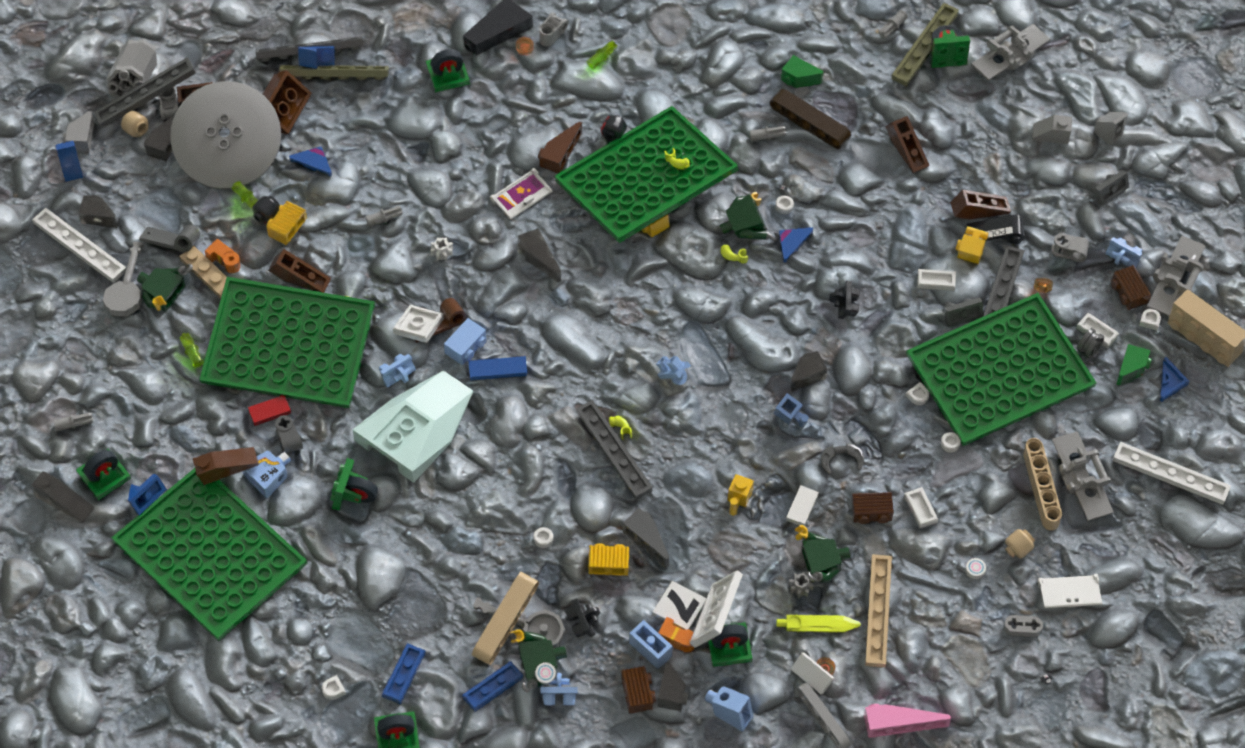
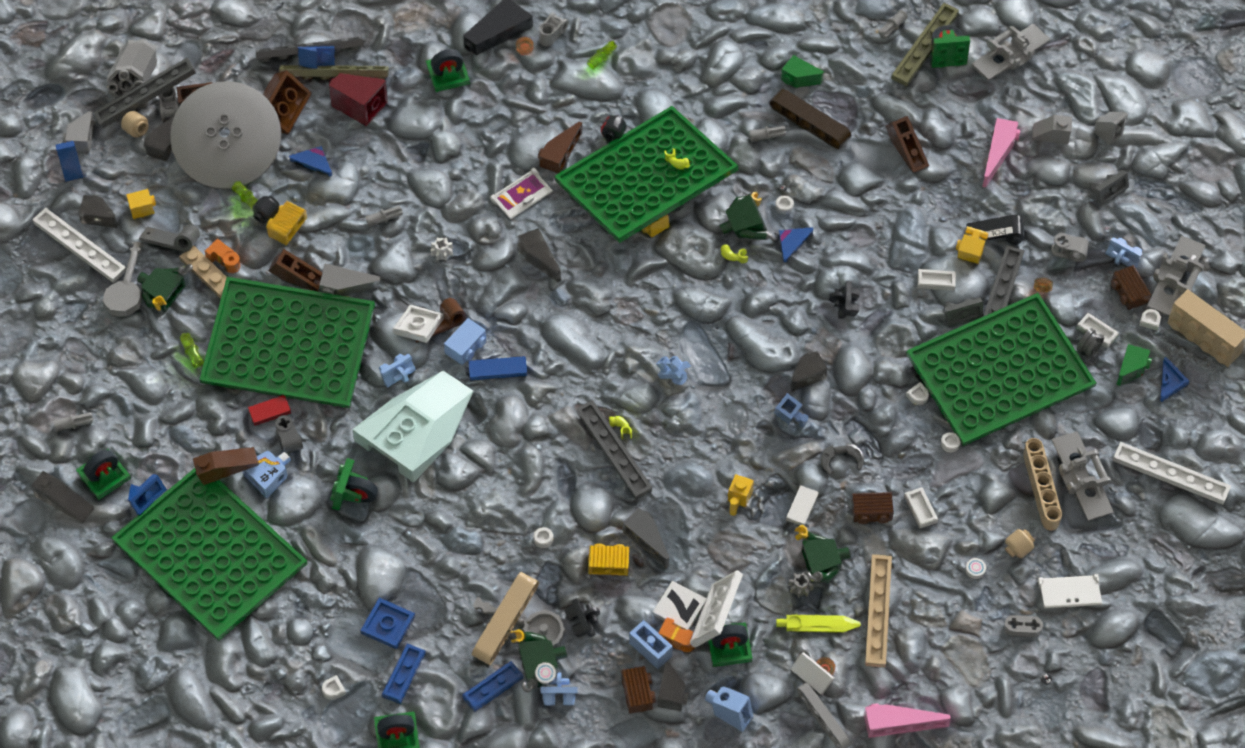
(141, 203): none -> yellow brick
(345, 281): none -> light grey slope
(358, 96): none -> dark red slope
(387, 623): none -> blue tile
(979, 205): reddish brown slope -> none
(1002, 143): none -> bright pink slope

